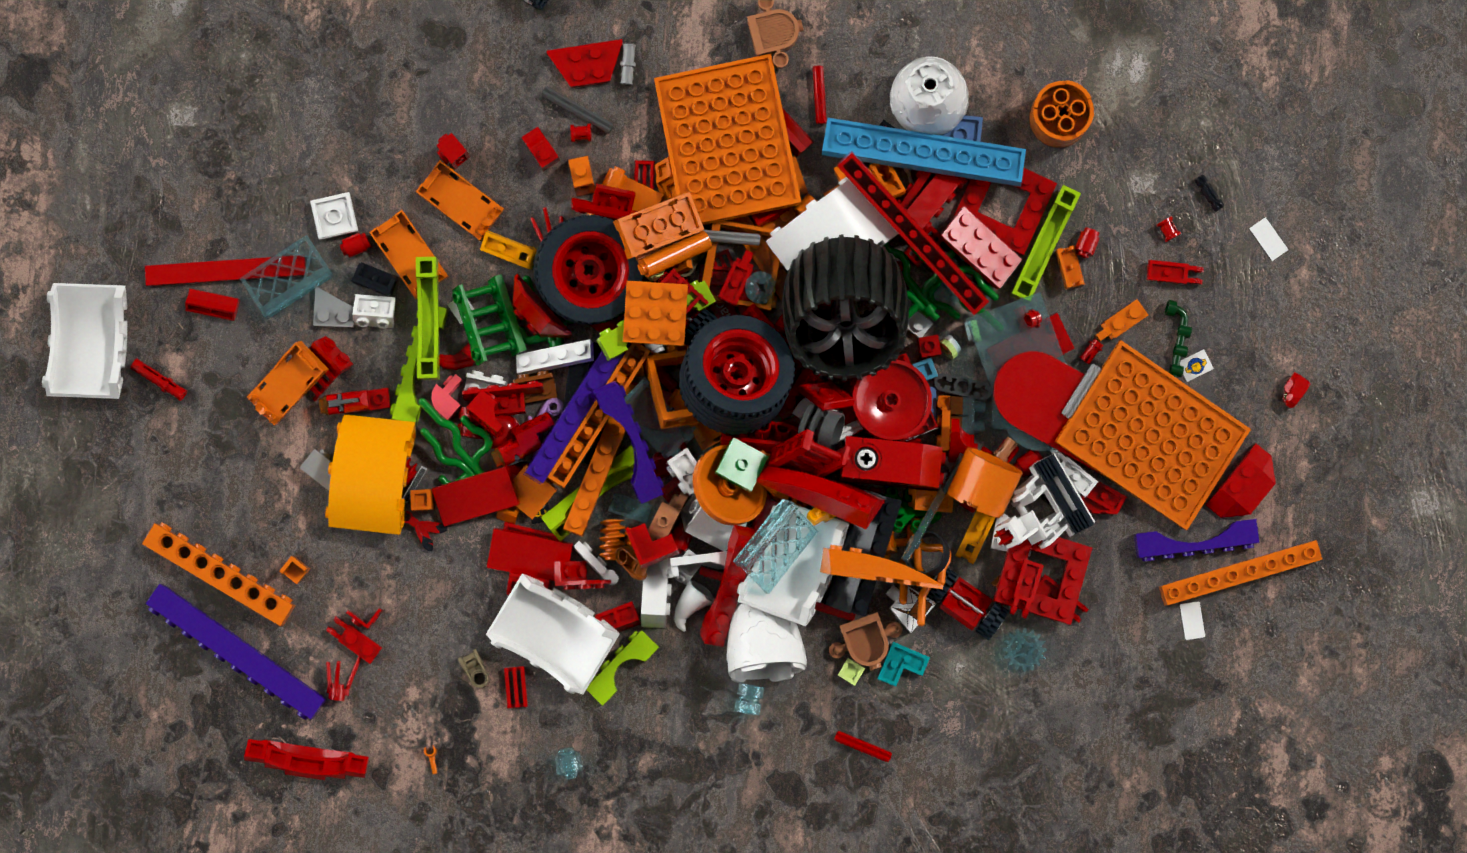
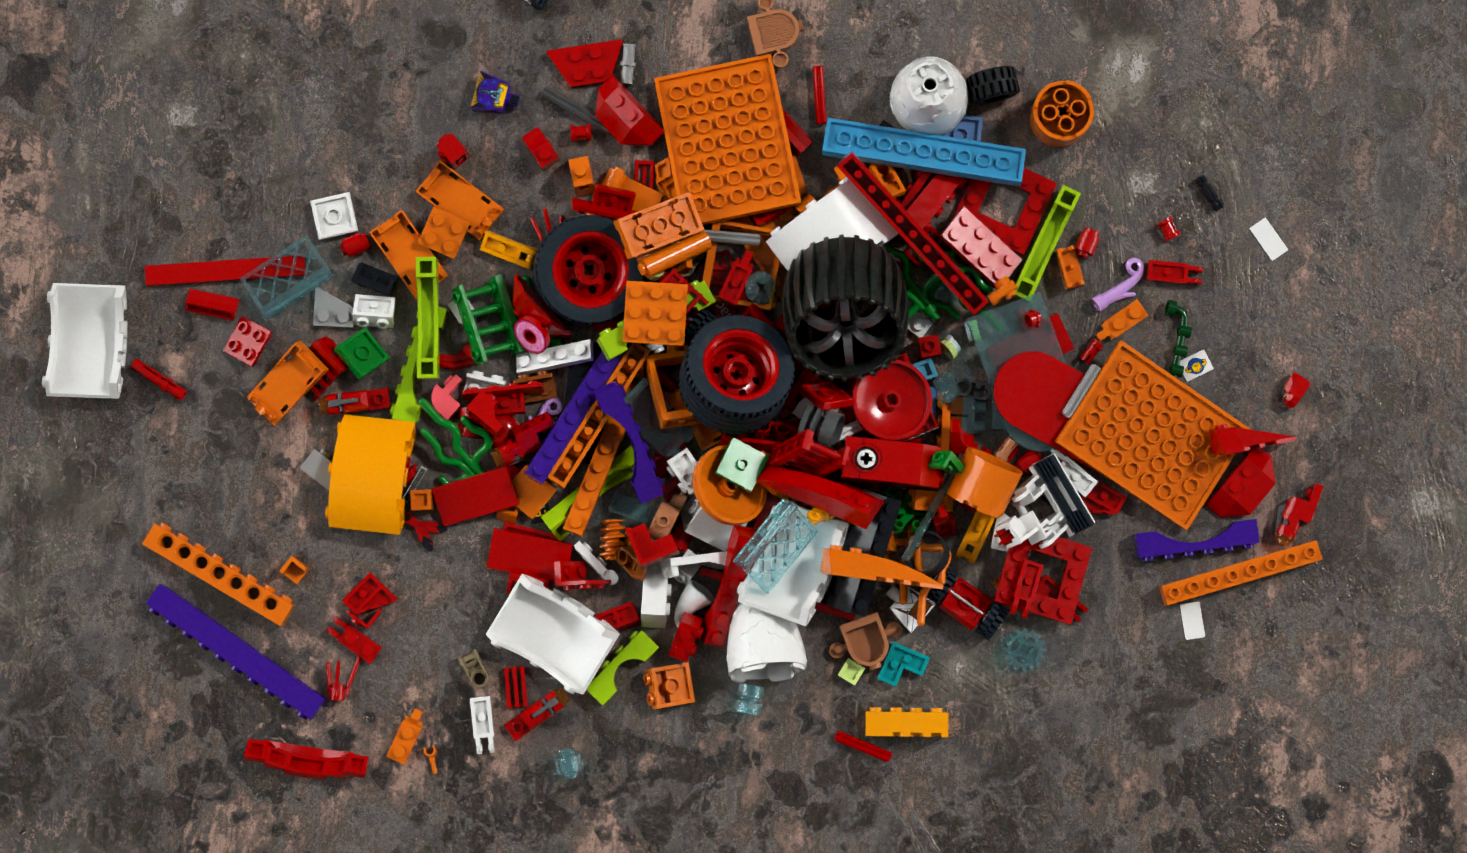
(247, 341): none -> hinge
(362, 353): none -> green plate
(368, 595): none -> red wing
(406, 737): none -> orange hinge
(444, 232): none -> orange plate
(482, 722): none -> white hinge
(493, 95): none -> torso
(535, 344): none -> tile
(537, 713): none -> red plate
(625, 115): none -> red wedge
(669, 686): none -> orange plate
(685, 637): none -> red brick
(906, 723): none -> light orange wedge
(944, 523): none -> red hinge
(946, 388): none -> clear light blue bracket
(946, 461): none -> green bracket
(992, 85): none -> black tyre
(1005, 289): none -> orange plate
(1120, 292): none -> lavender plant
(1234, 440): none -> red wedge
(1294, 512): none -> red plate

